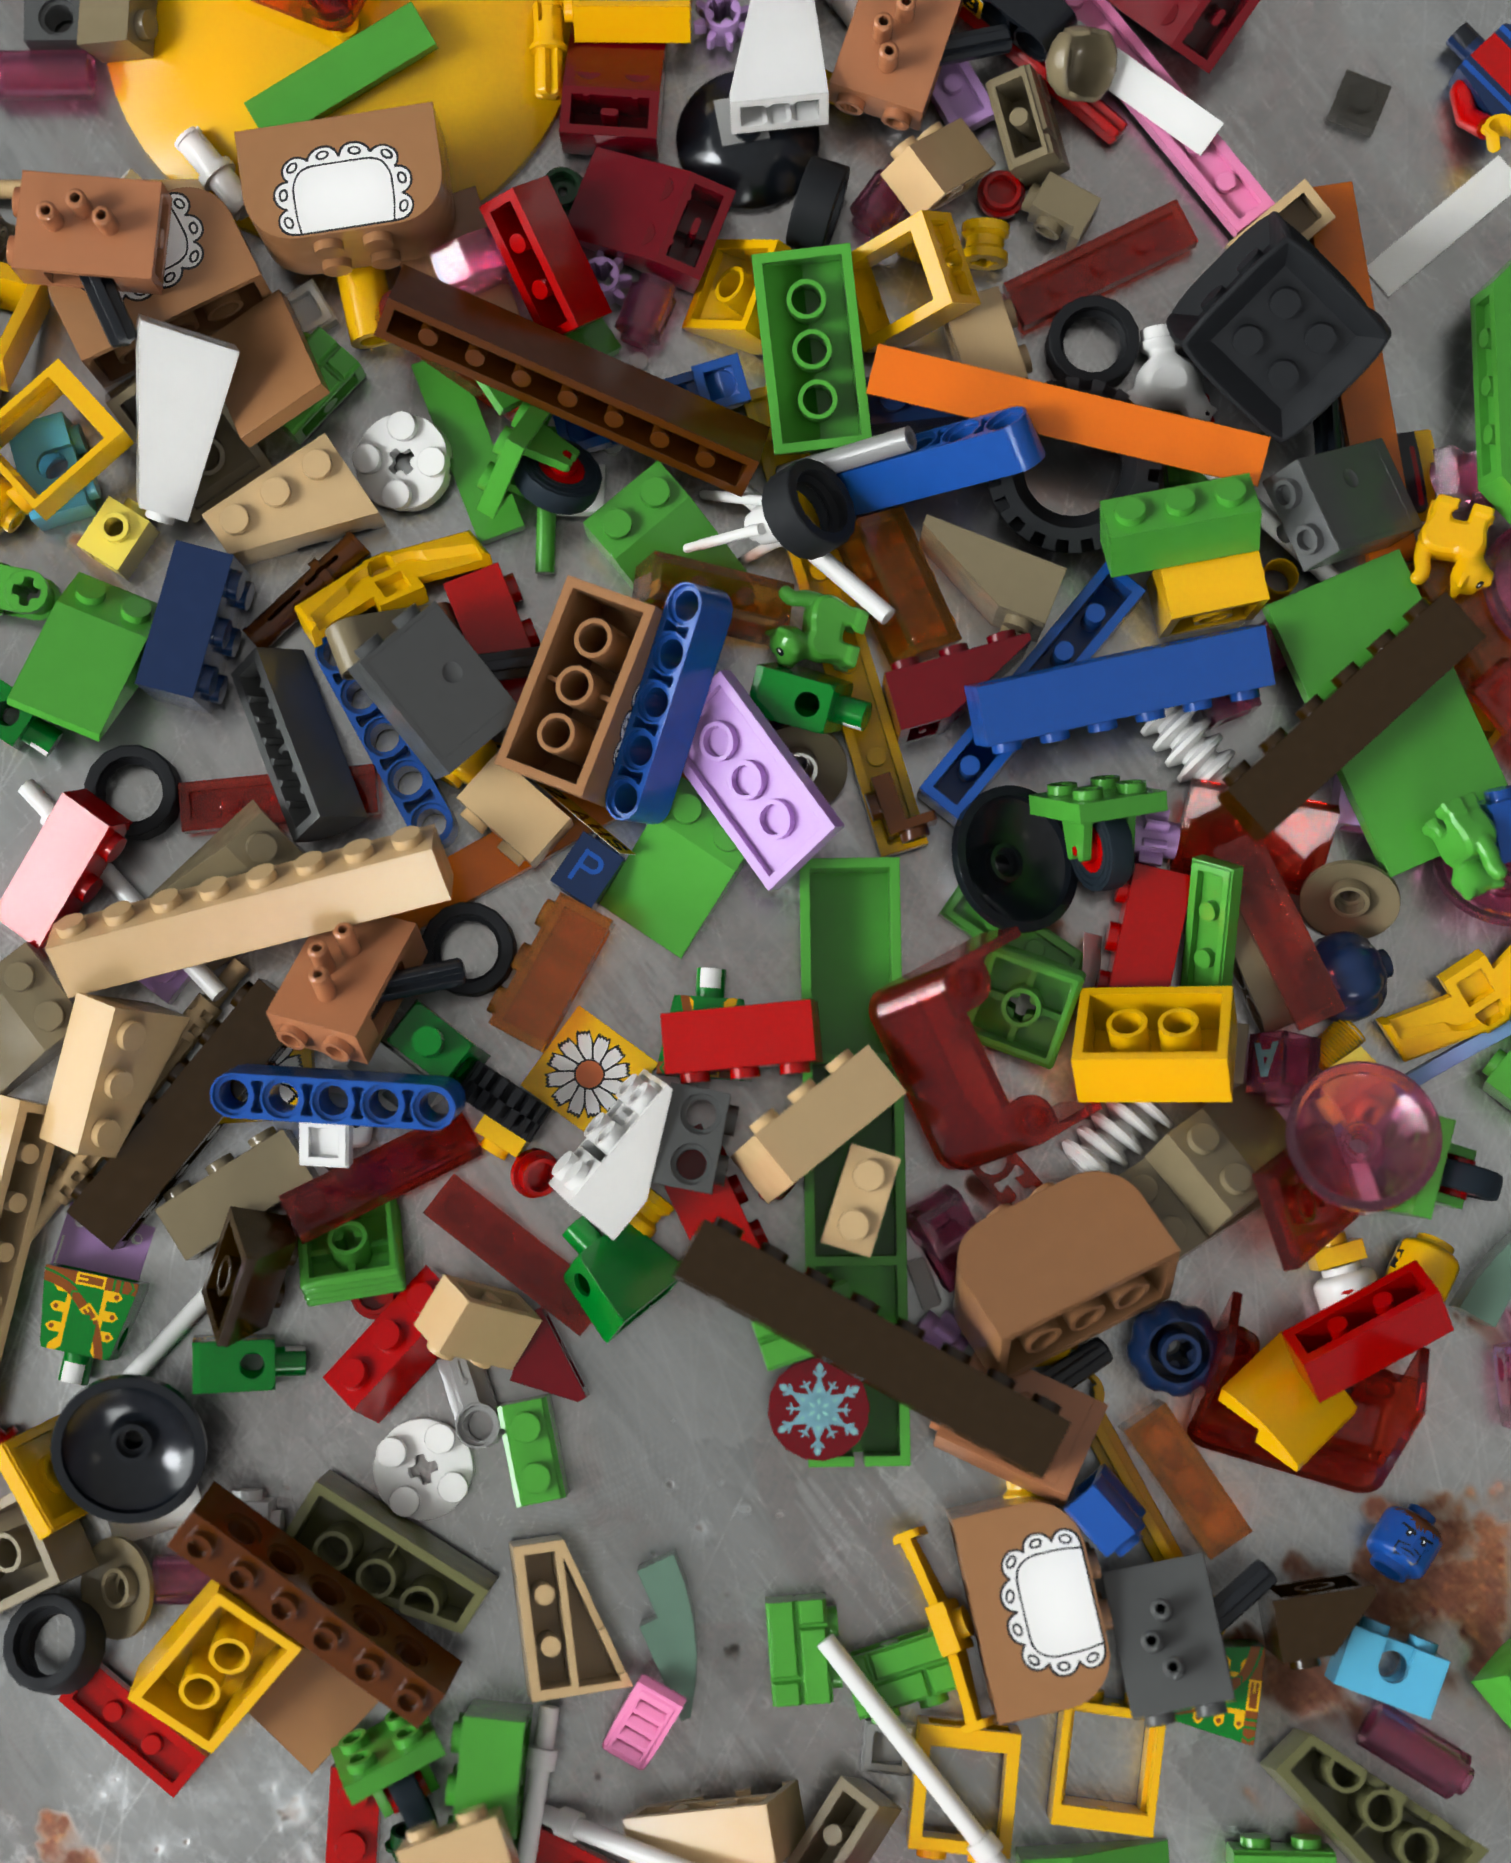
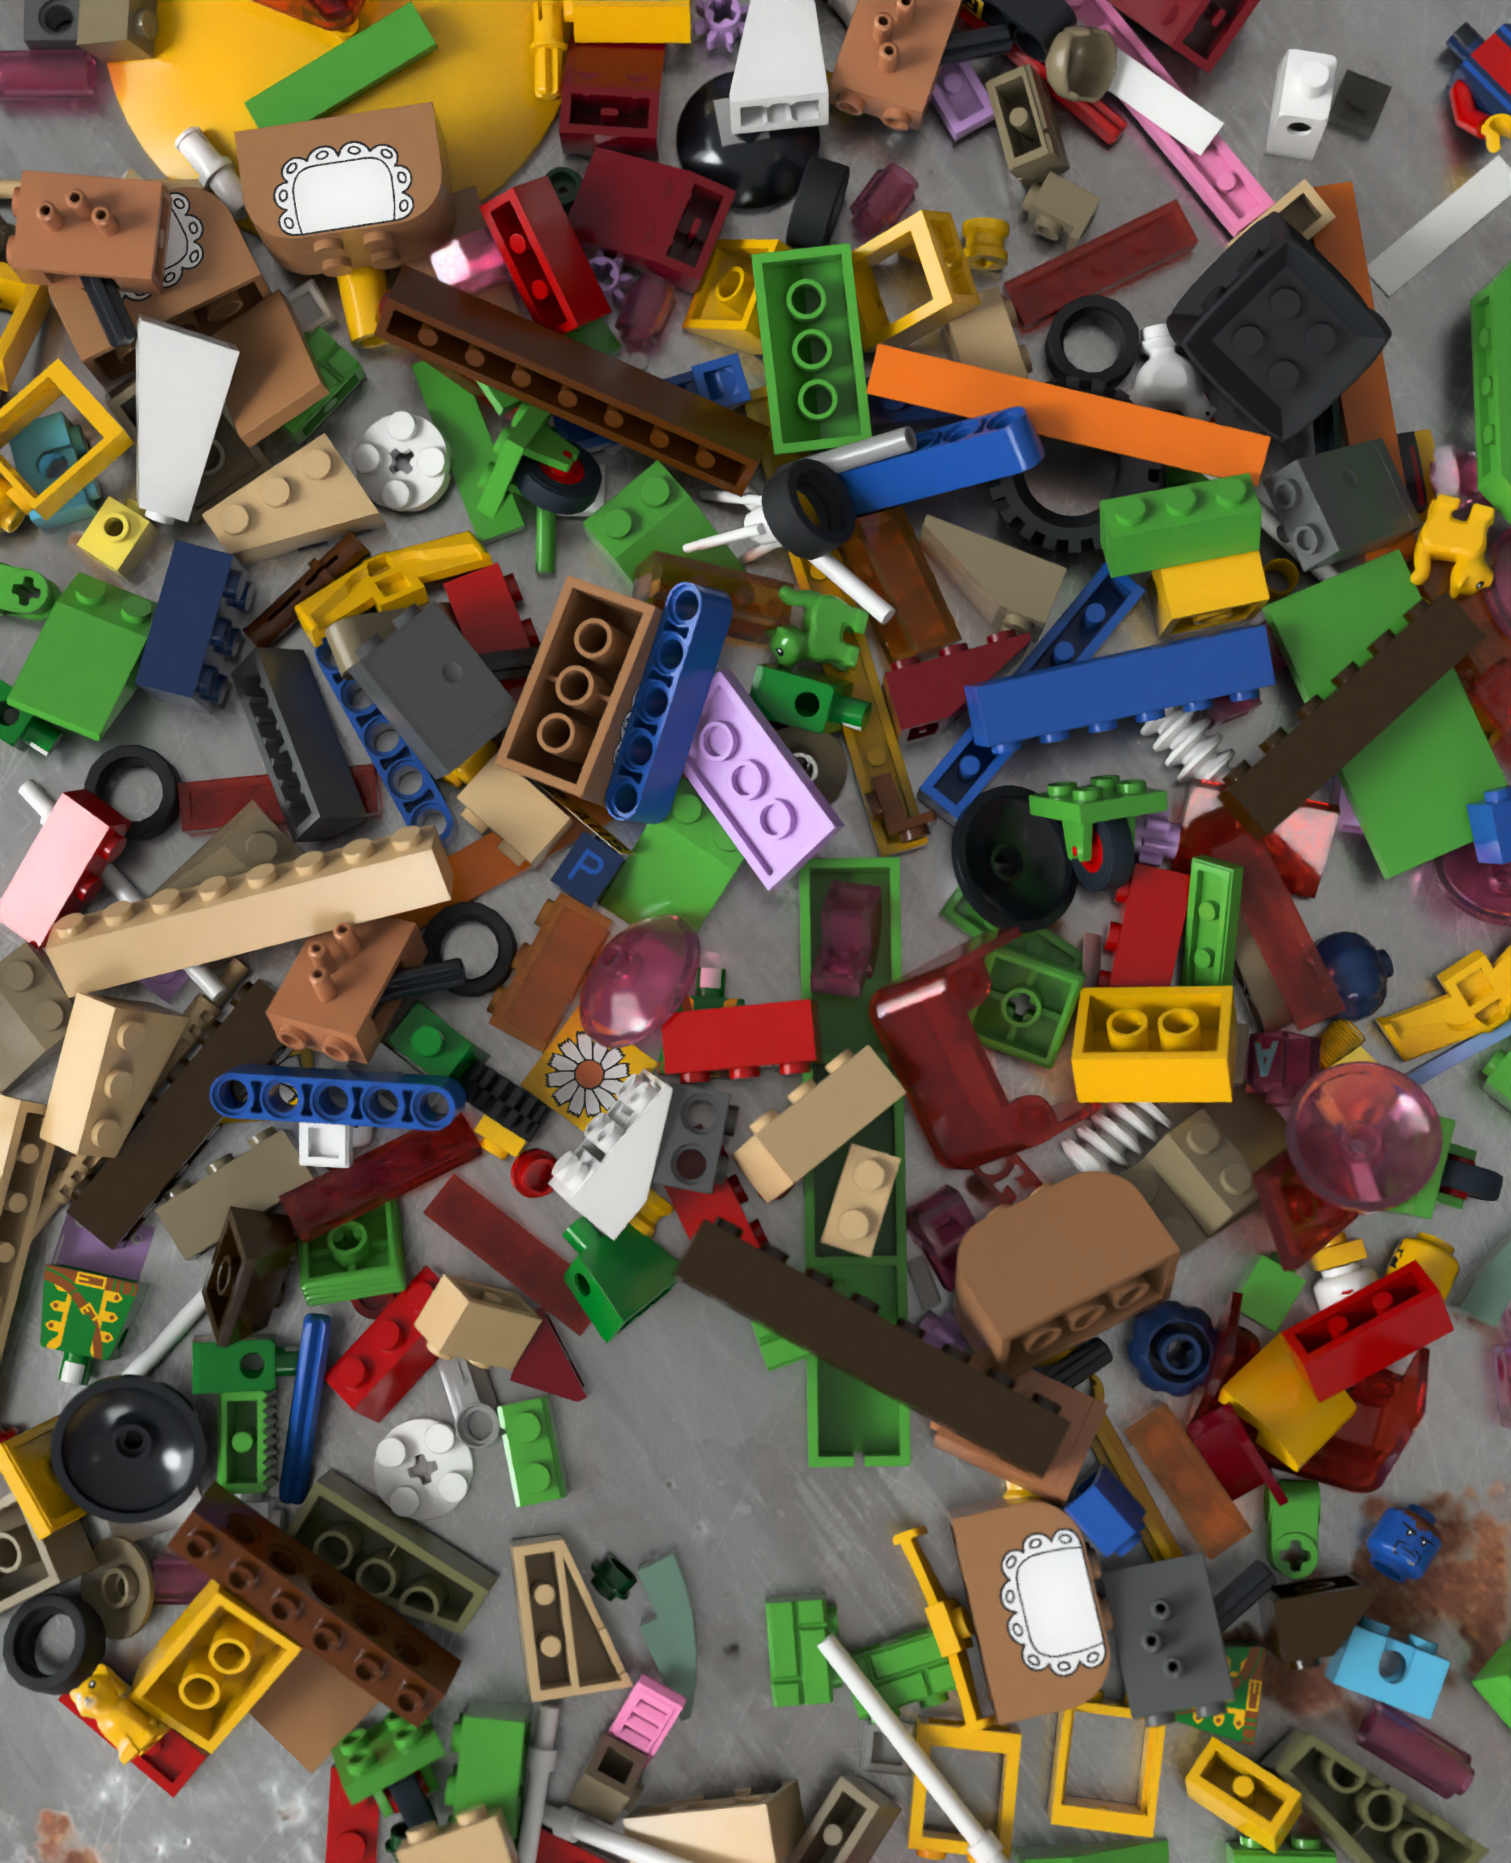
(119, 1719): none -> yellow animal
(246, 1441): none -> bright green brick
(305, 1408): none -> blue axle
(609, 1780): none -> dark tan brick
(612, 1578): none -> dark green plate
(639, 980): none -> clear pink dish
(817, 1410): dark red tile -> none
(849, 939): none -> clear pink brick
(936, 166): tan brick -> none
(1000, 194): red plate -> none
(1233, 1454): none -> dark red panel
(1244, 1794): none -> yellow brick
(1267, 1291): none -> bright green brick
(1293, 1522): none -> bright green piece
(1304, 97): none -> white torso
(1350, 898): dark tan dish -> none
(1468, 845): bright green animal -> none

